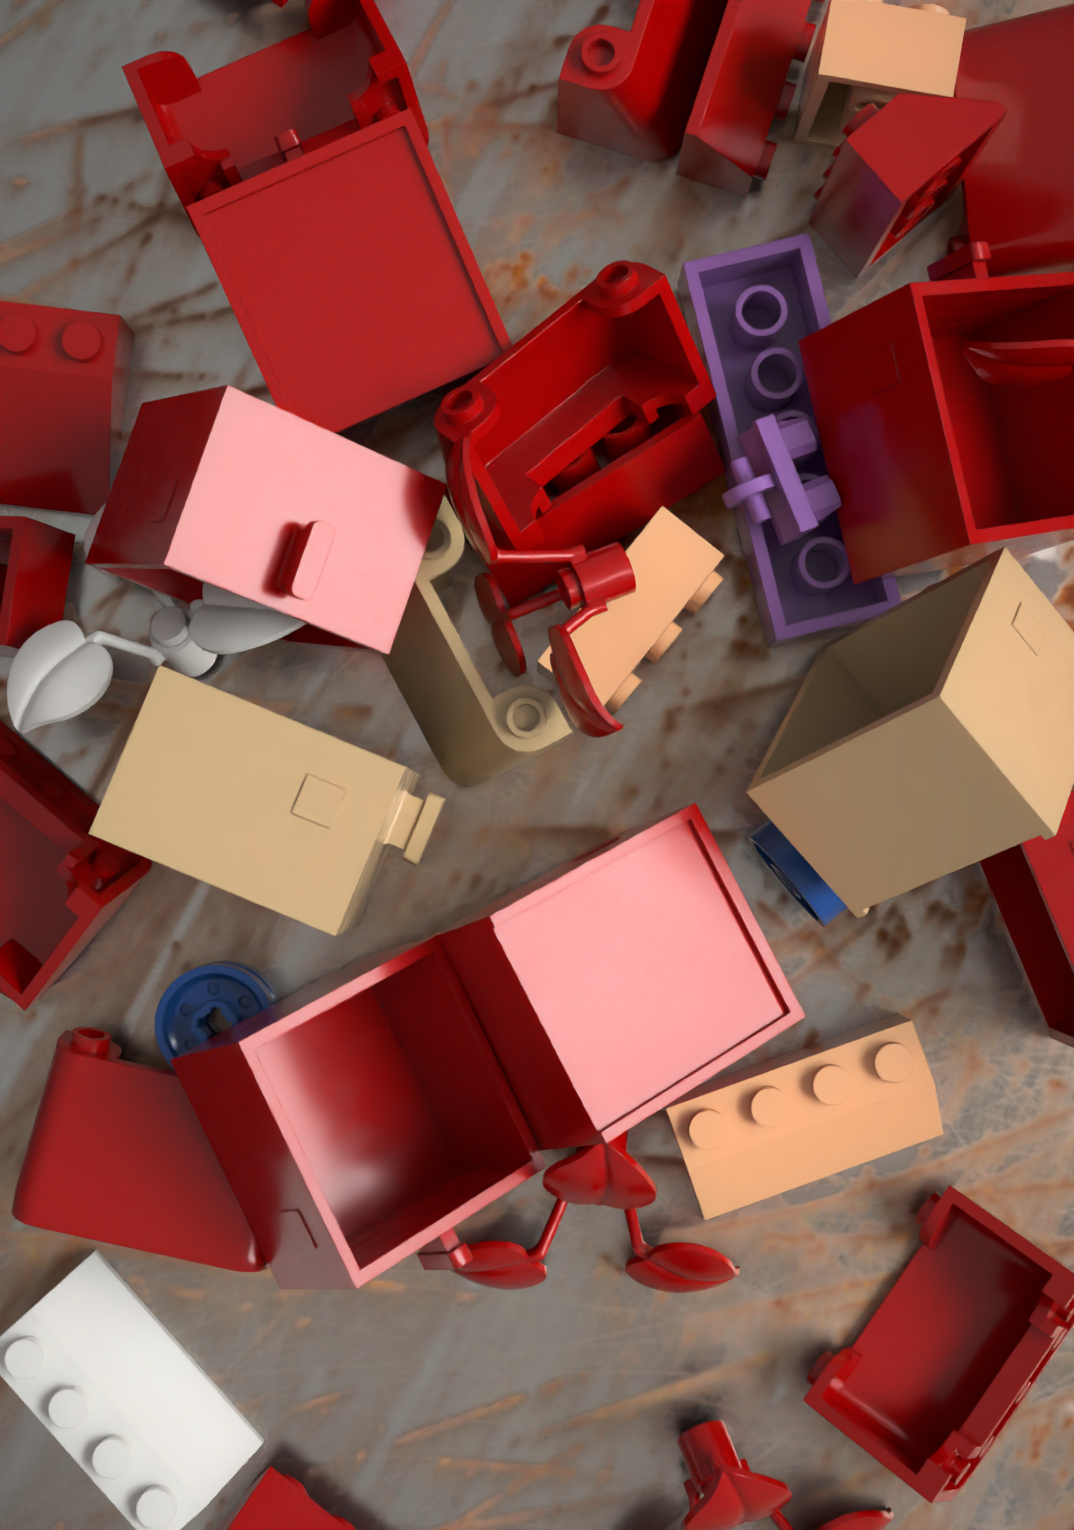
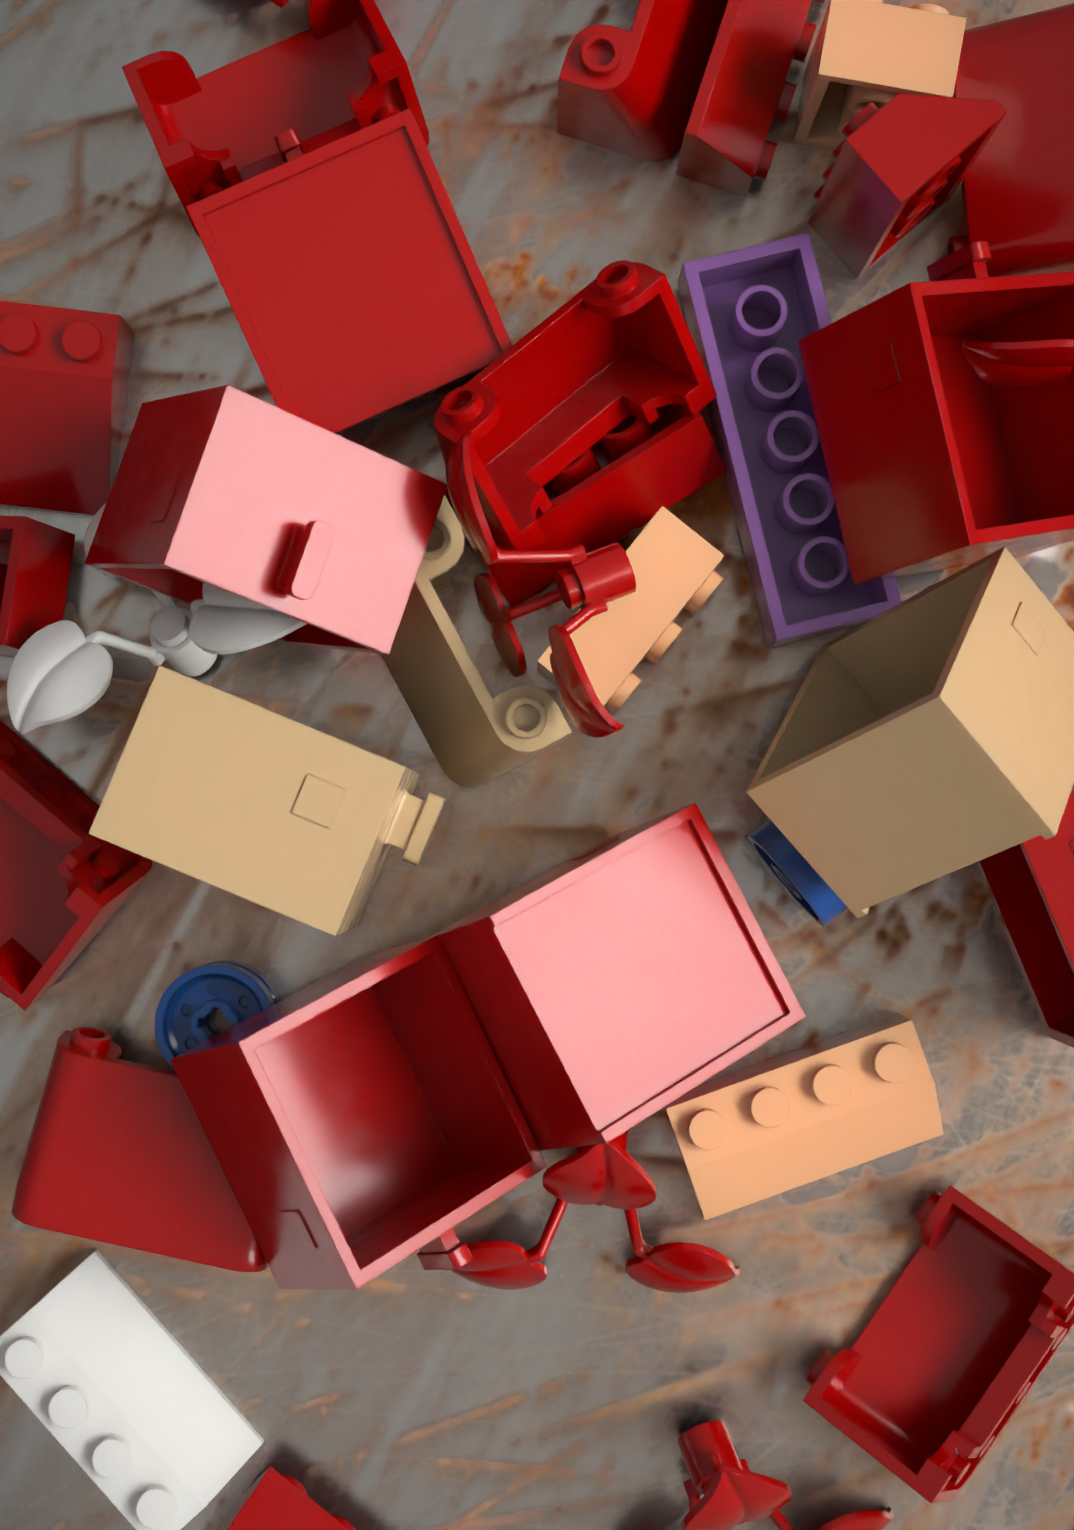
(771, 483): medium lavender hips -> none

